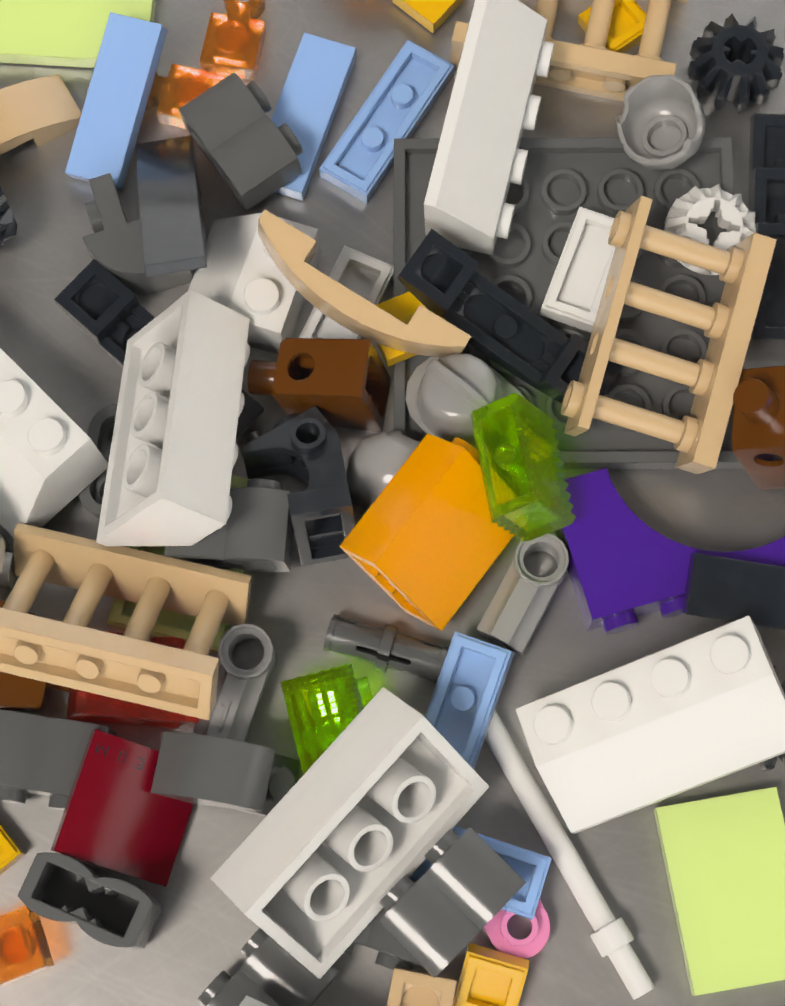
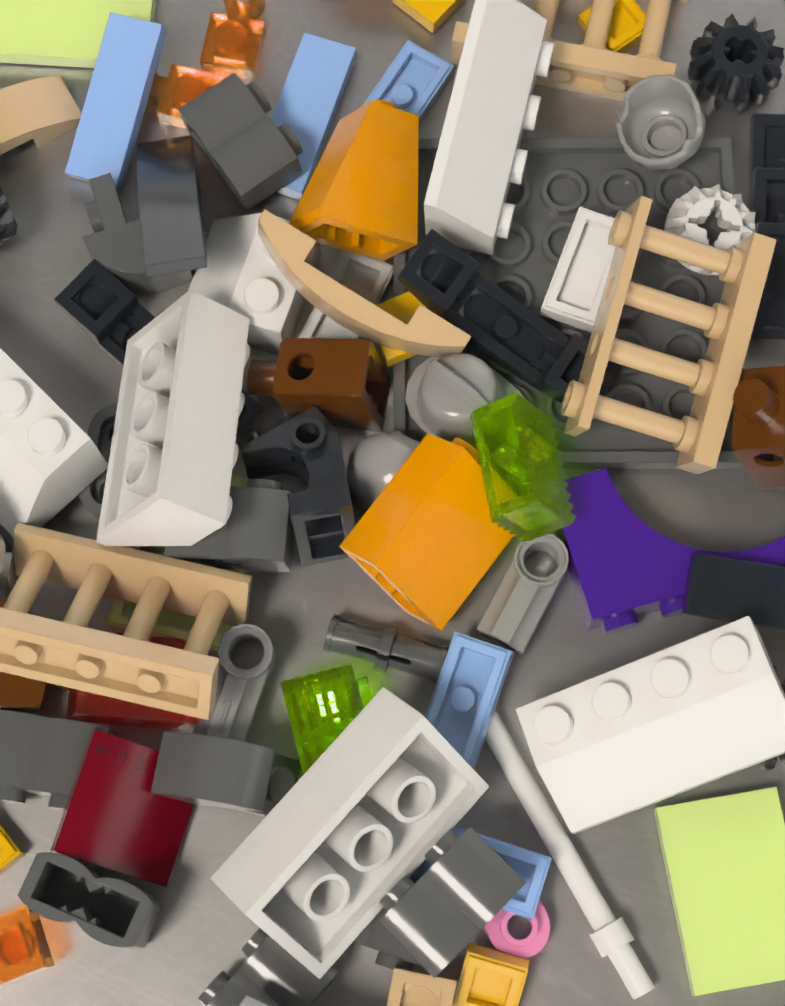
(365, 184): none -> light orange slope

